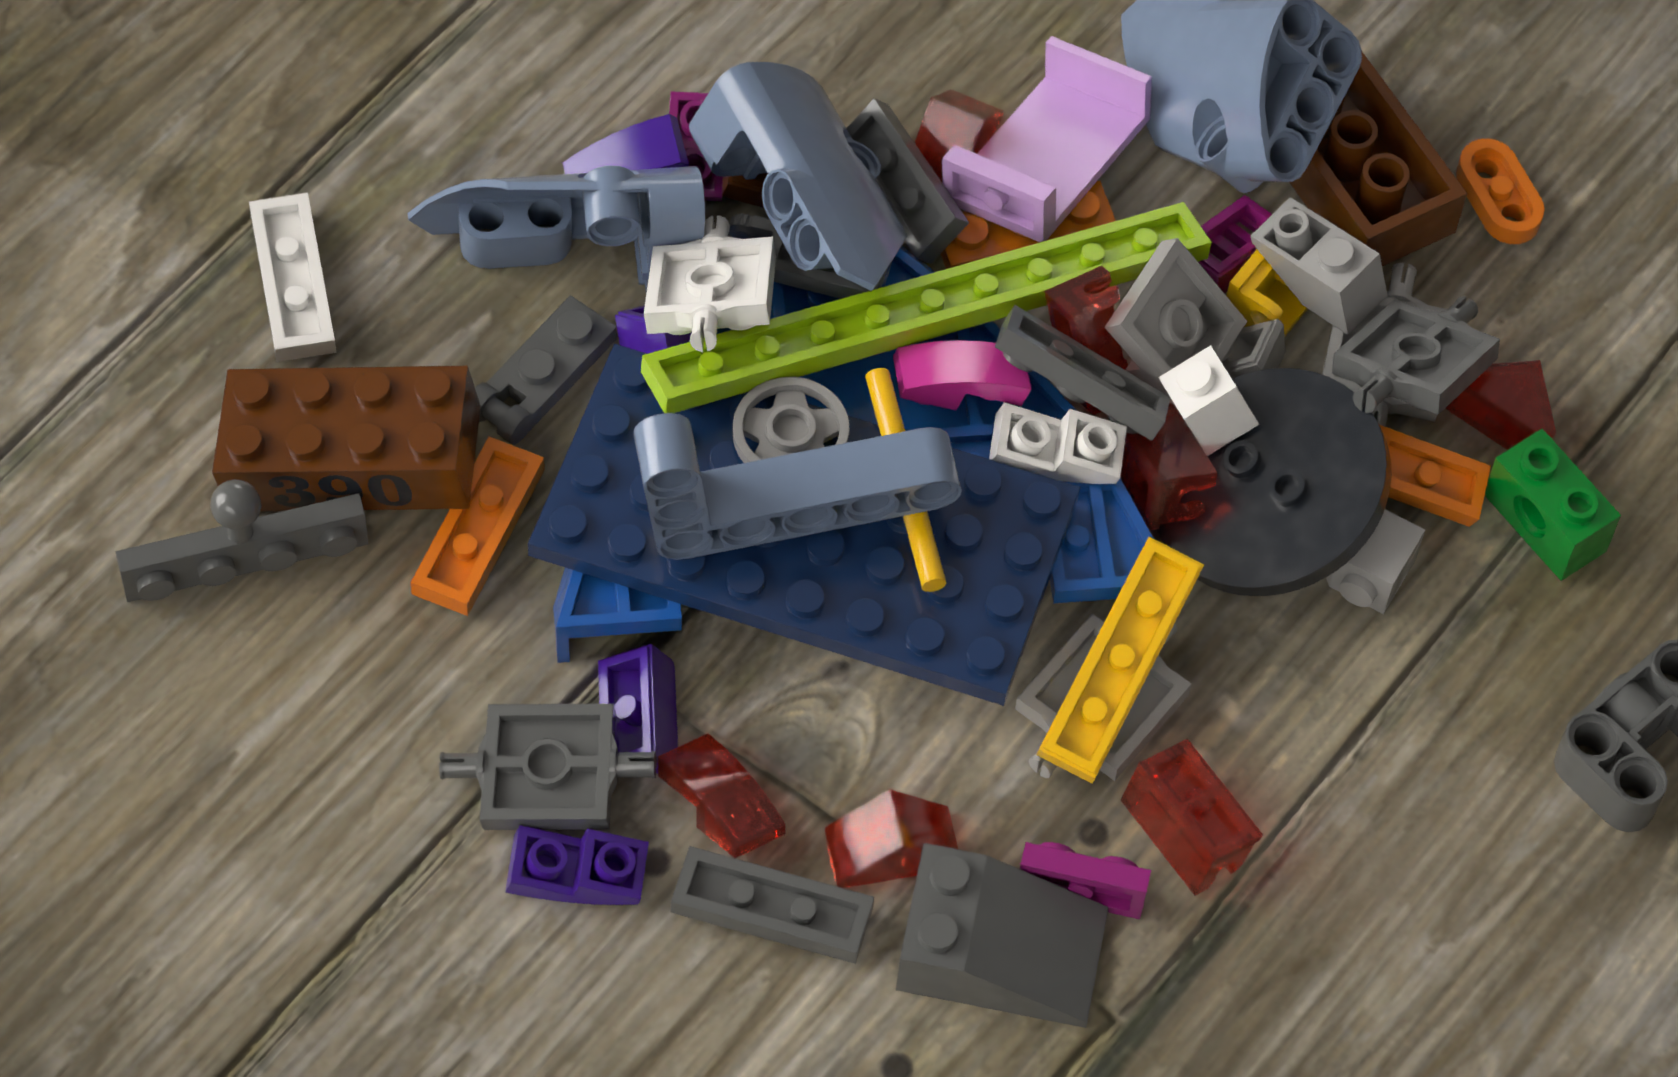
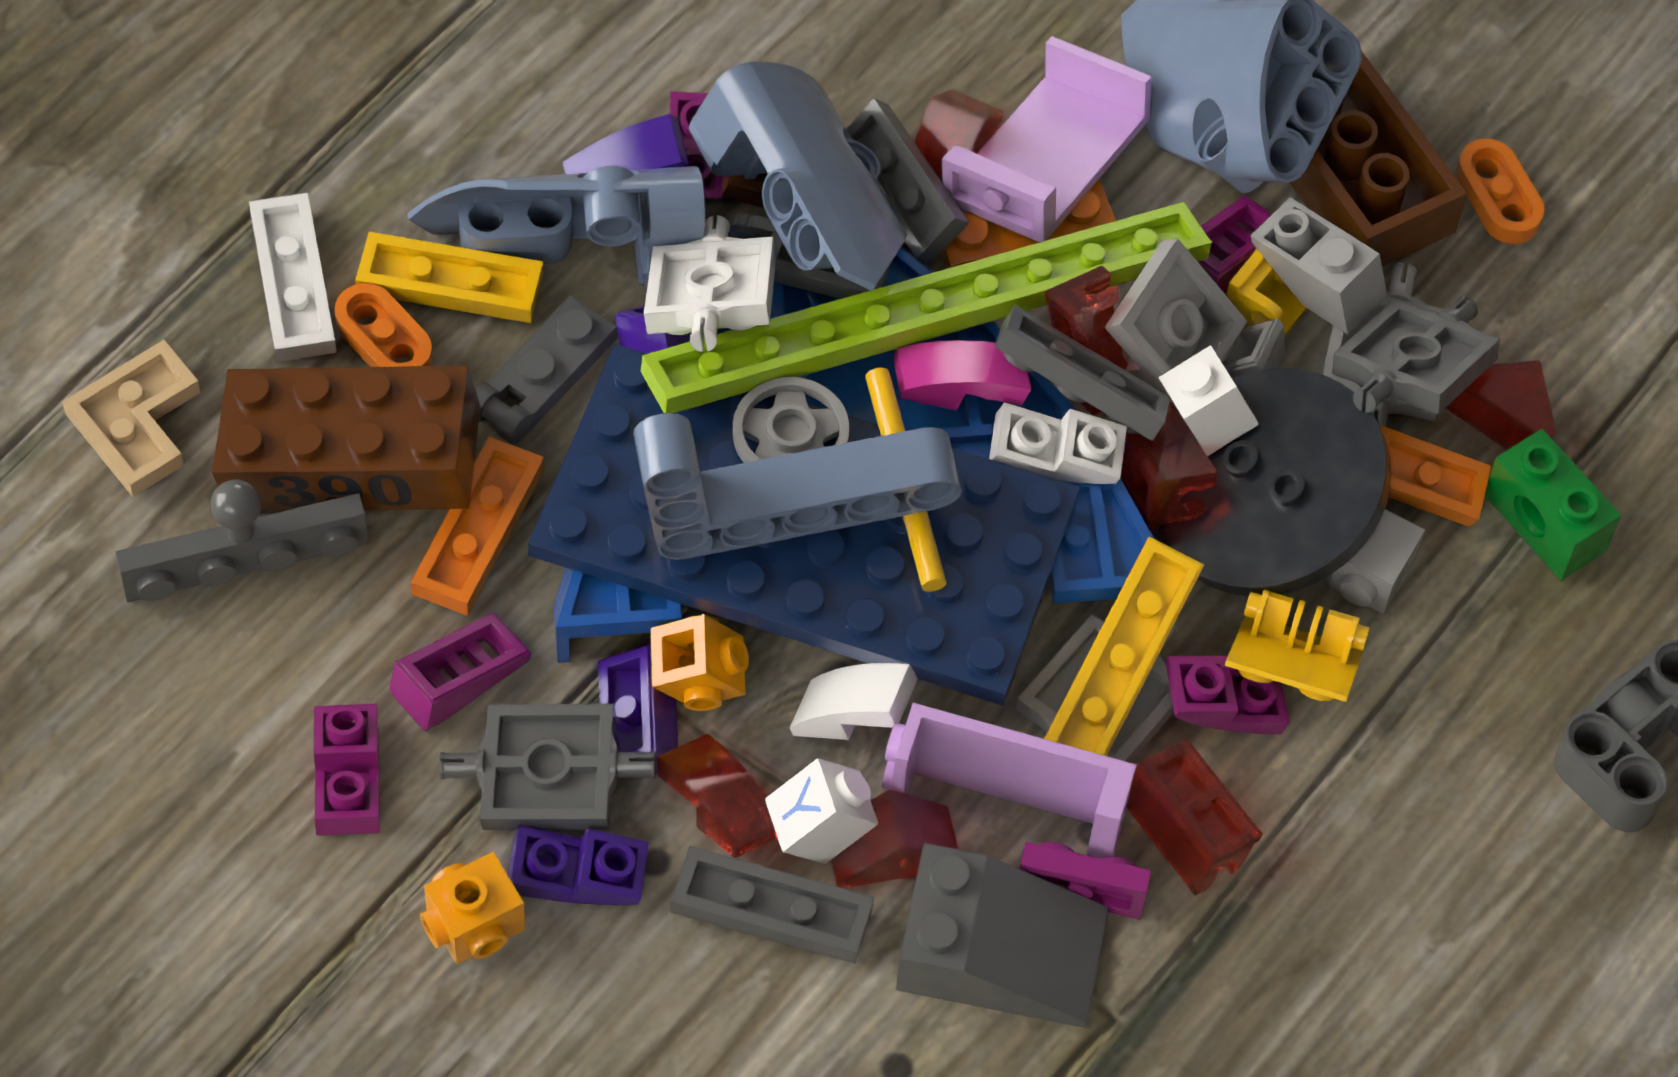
(121, 415): none -> tan plate
(346, 769): none -> magenta slope
(389, 336): none -> orange plate
(433, 699): none -> magenta slope
(452, 276): none -> yellow plate
(472, 909): none -> light orange brick
(698, 662): none -> light orange brick
(821, 811): none -> white brick
(854, 696): none -> white slope
(1013, 769): none -> lavender panel
(1222, 698): none -> magenta slope
(1315, 664): none -> yellow hinge

